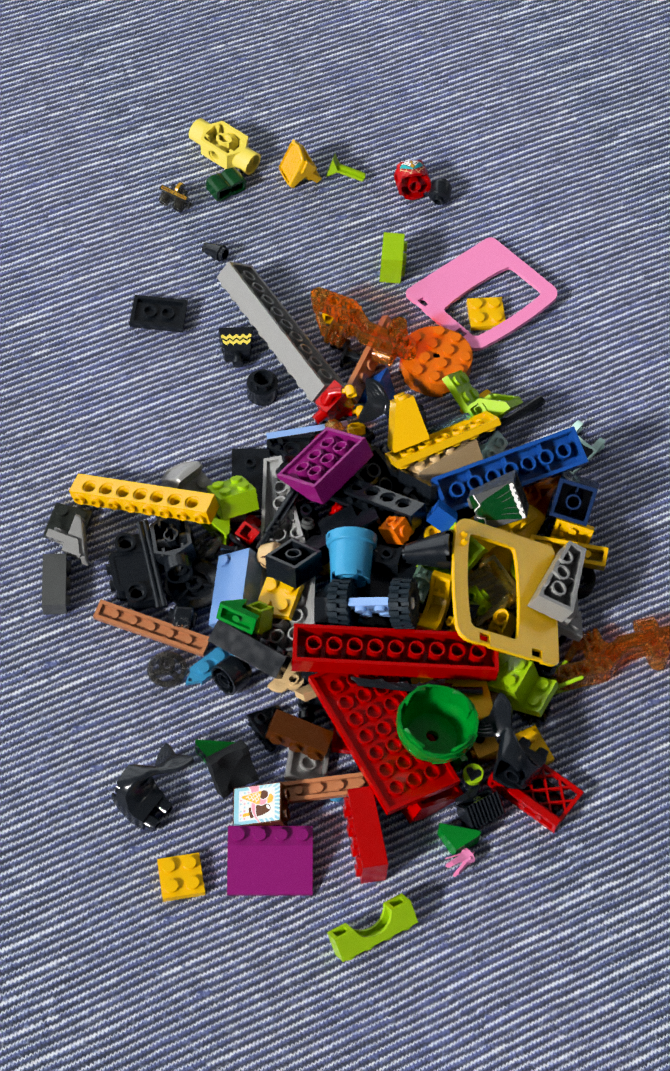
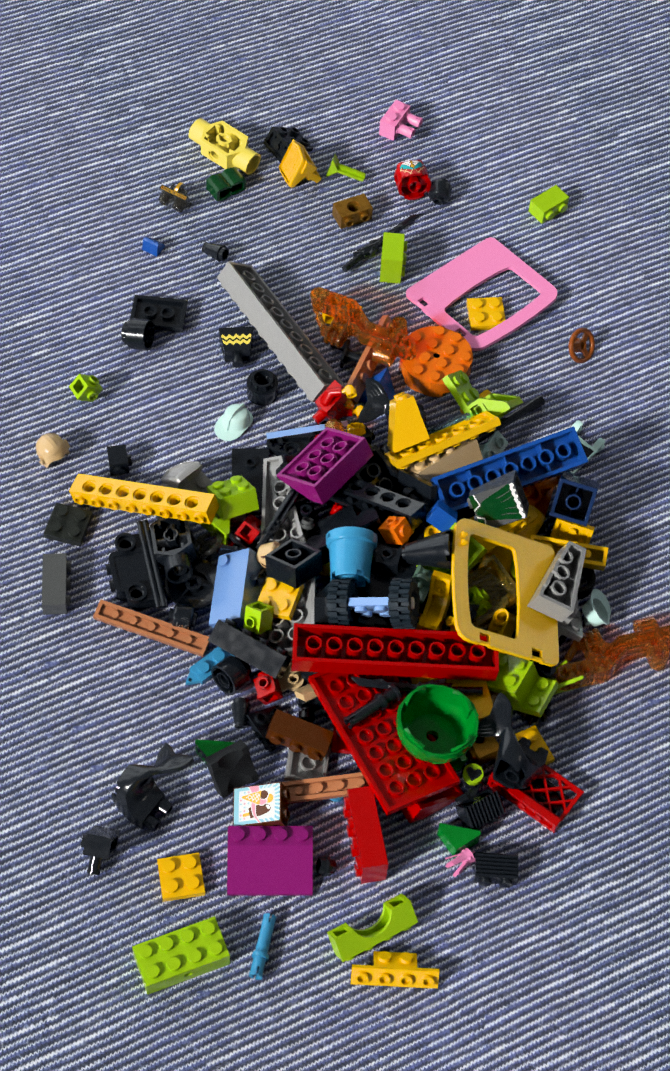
(51, 448): none -> tan cap
(75, 542): light grey piece -> none
(86, 387): none -> lime brick
(99, 844): none -> black brick
(118, 460): none -> black brick
(138, 333): none -> black piece
(152, 246): none -> blue slope
(166, 659): clear smoke piece -> none
(181, 955): none -> lime brick
(233, 422): none -> light aqua piece
(235, 614): green slope -> none
(240, 709): none -> black cone
(260, 579): none -> black hand
(260, 954): none -> dark azure pin
(267, 688): none -> red brick
(280, 139): none -> black bracket
(326, 866): none -> black plate
(352, 211): none -> pearl gold brick
(373, 246): none -> black sword
(380, 702): none -> black pin
(395, 121): none -> bright pink brick
(395, 970): none -> yellow bracket
(496, 869): none -> black brick
(549, 204): none -> lime brick
(579, 345): none -> dark orange piece
(596, 609): none -> light aqua piece

